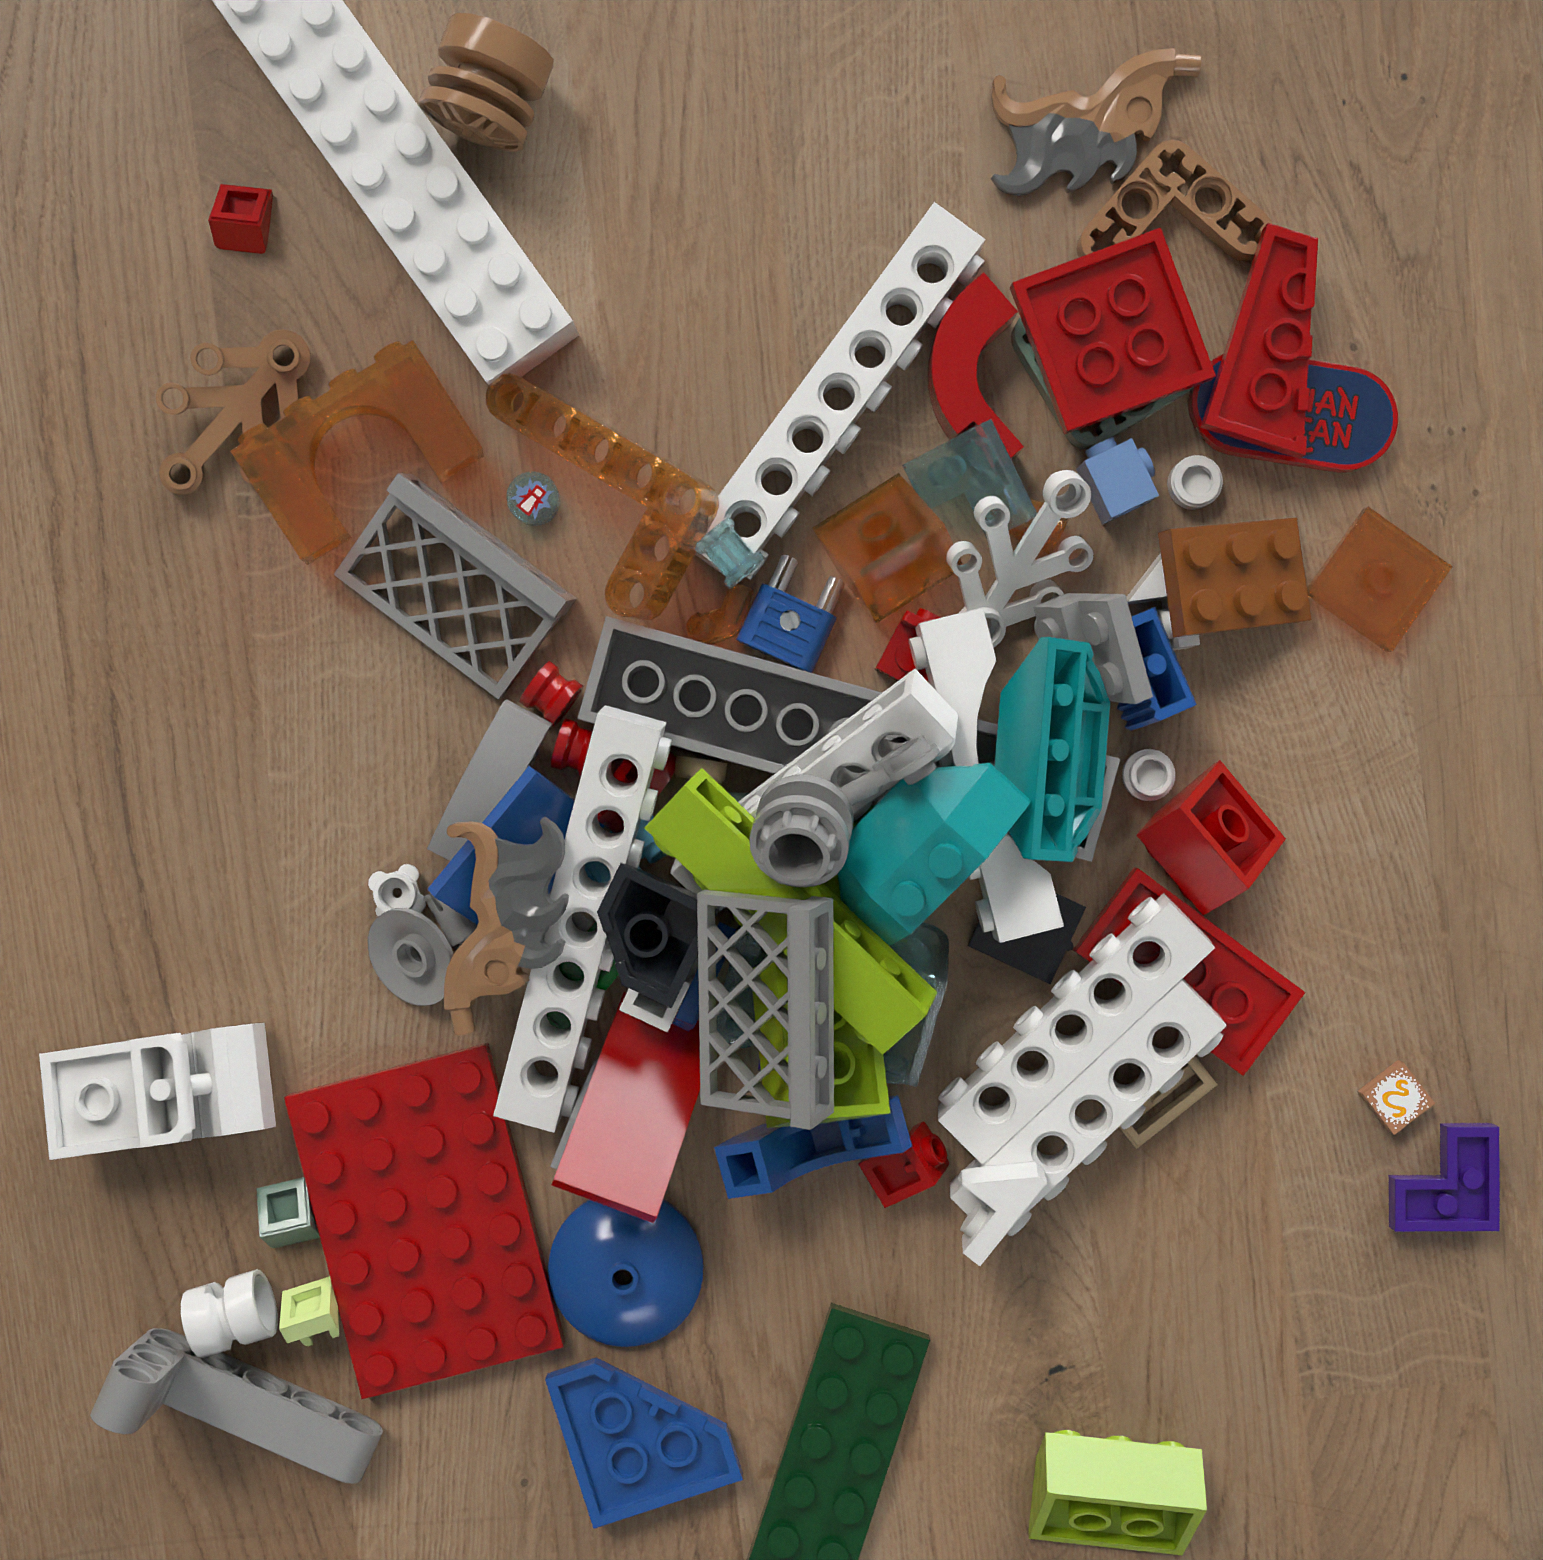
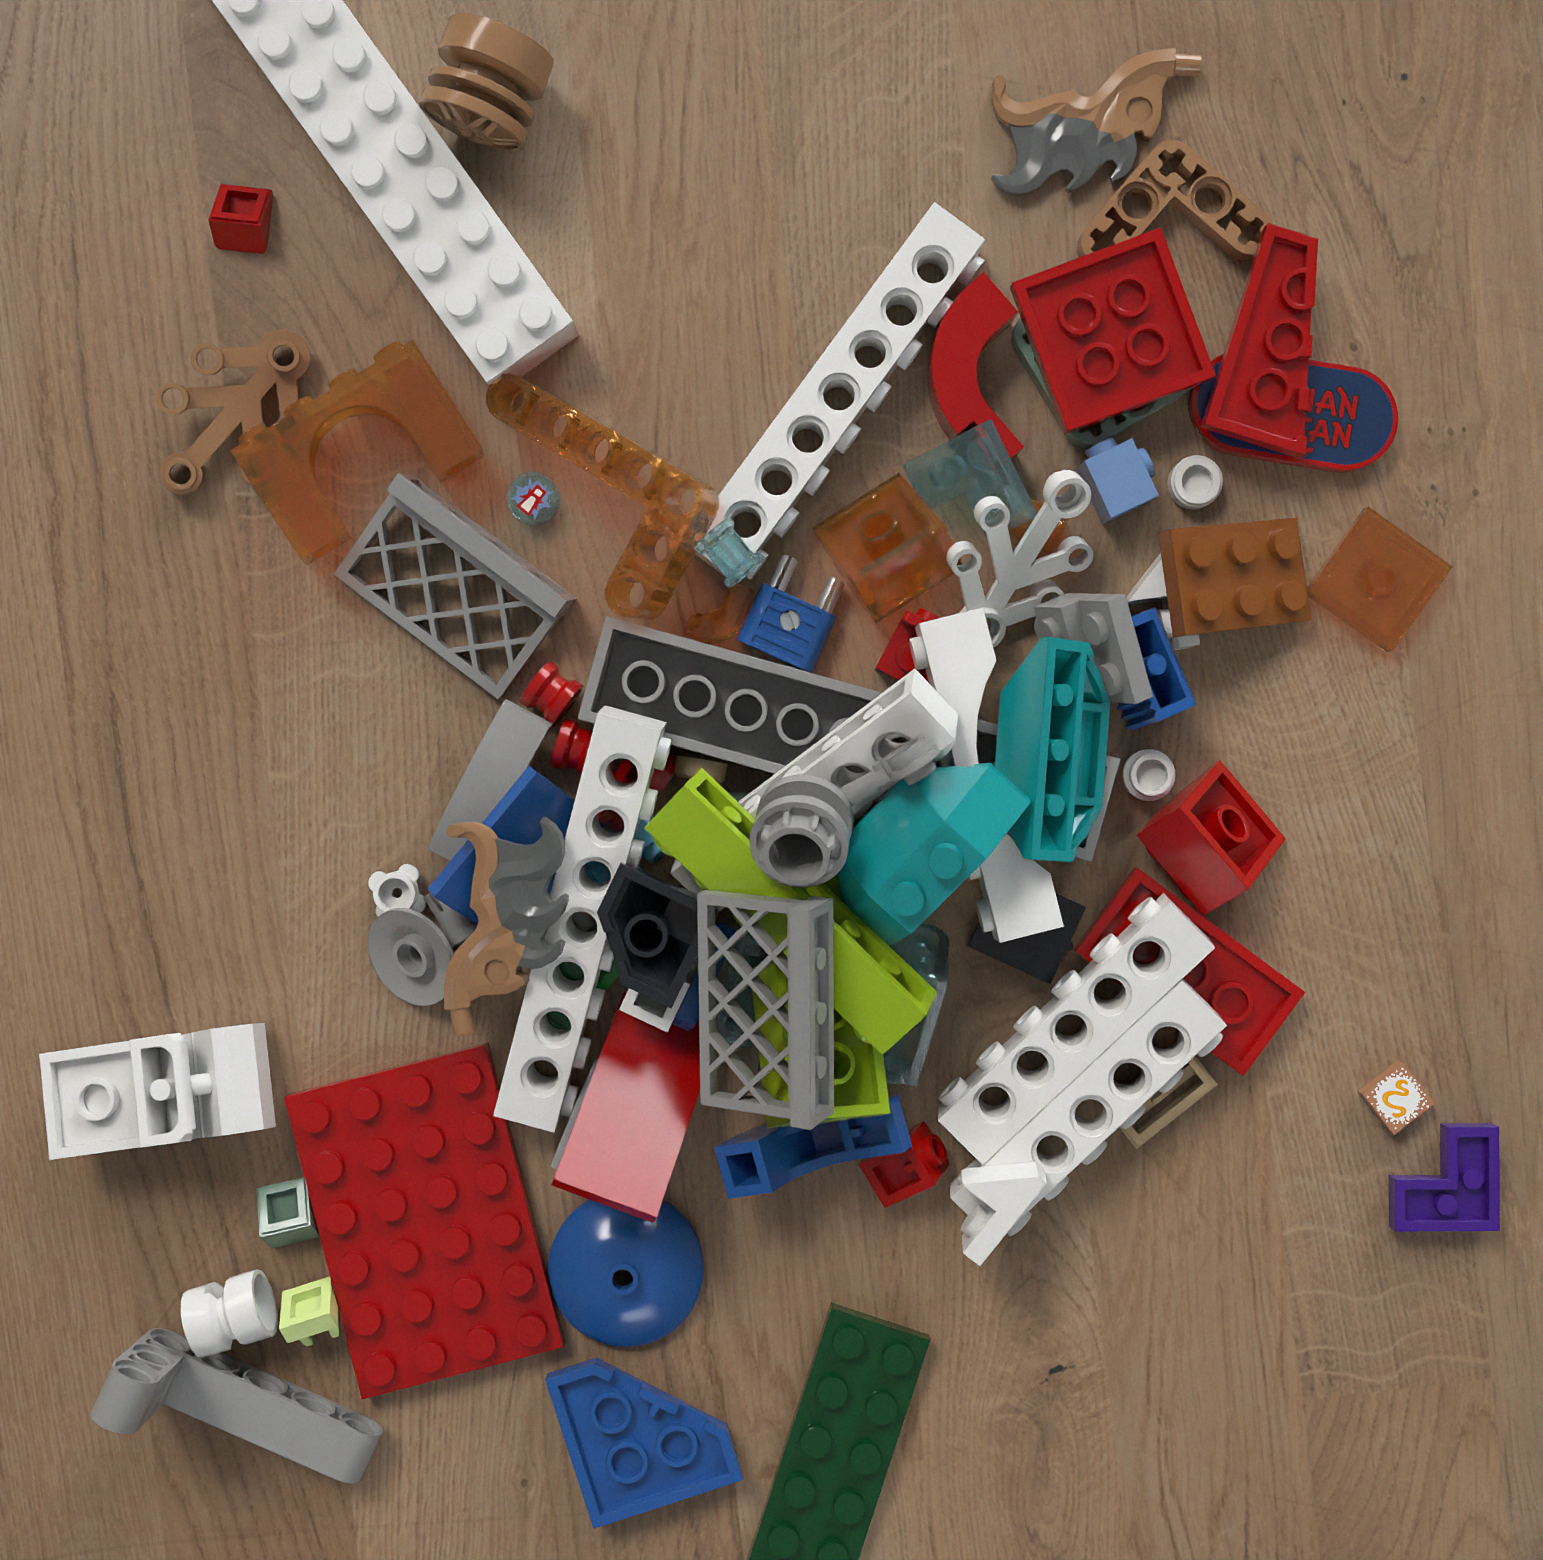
(1117, 1493): slope -> none

